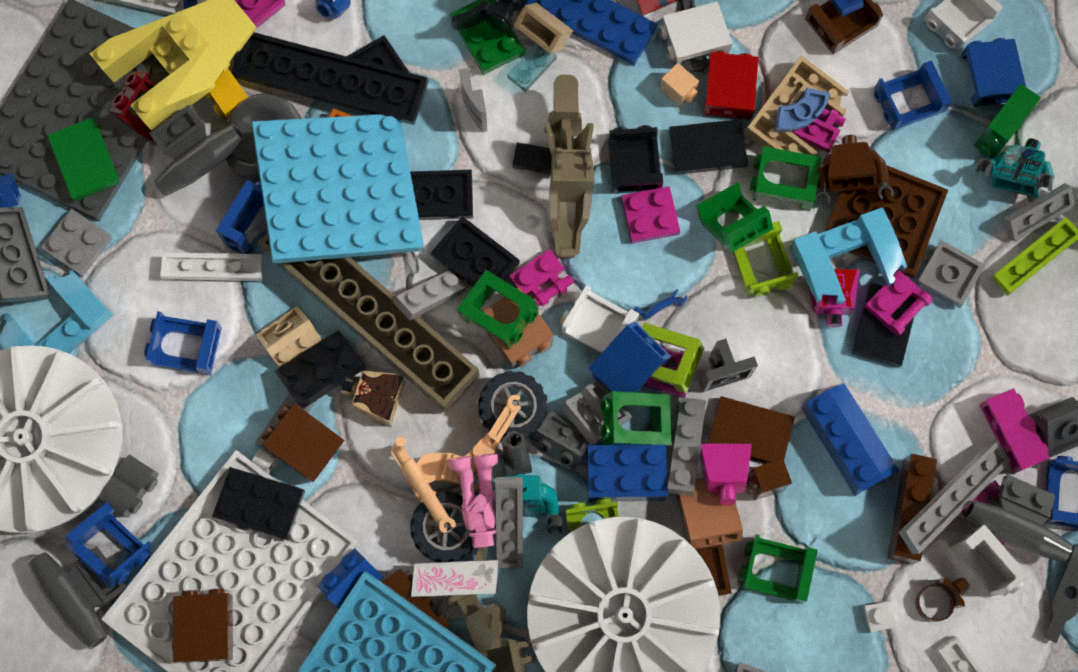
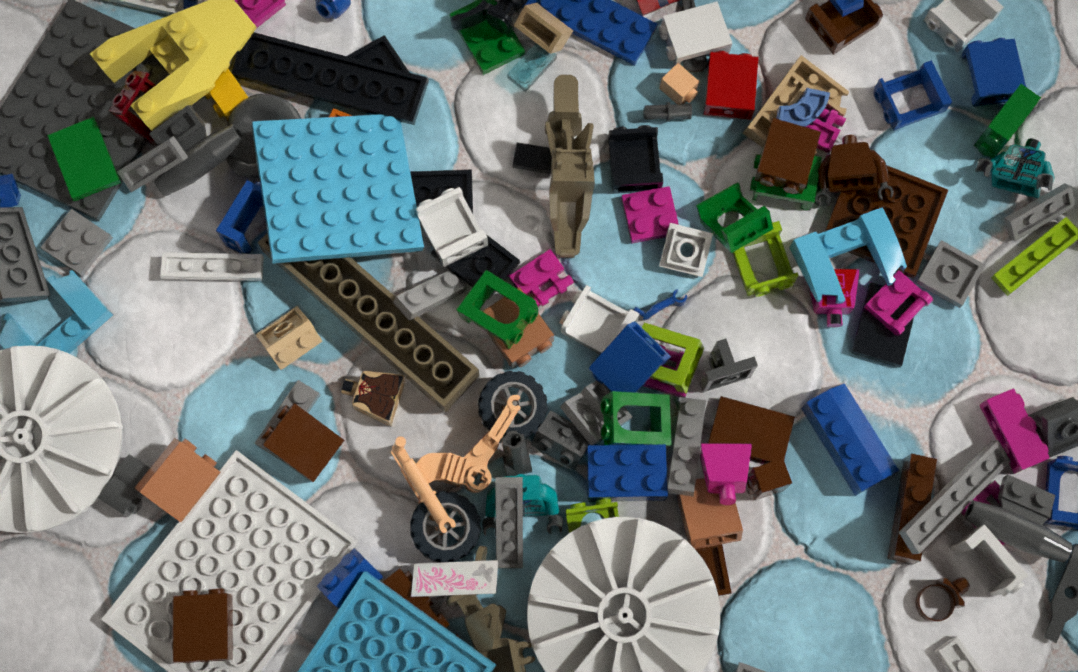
(76, 595): dark grey plate -> none
(97, 521): blue panel -> none
(152, 164): none -> light grey plate
(164, 325): blue panel -> none
(178, 478): none -> nougat brick
(258, 503): black plate -> none
(265, 460): white axle -> none
(320, 369): black plate -> none
(451, 226): none -> white panel
(473, 100): light grey slope -> none
(478, 511): bright pink piece -> none
(667, 111): none -> dark grey axle
(672, 257): none -> white piece
(708, 146): black tile -> none
(787, 156): none -> reddish brown brick
(805, 557): green panel -> none
(879, 616): white plate -> none

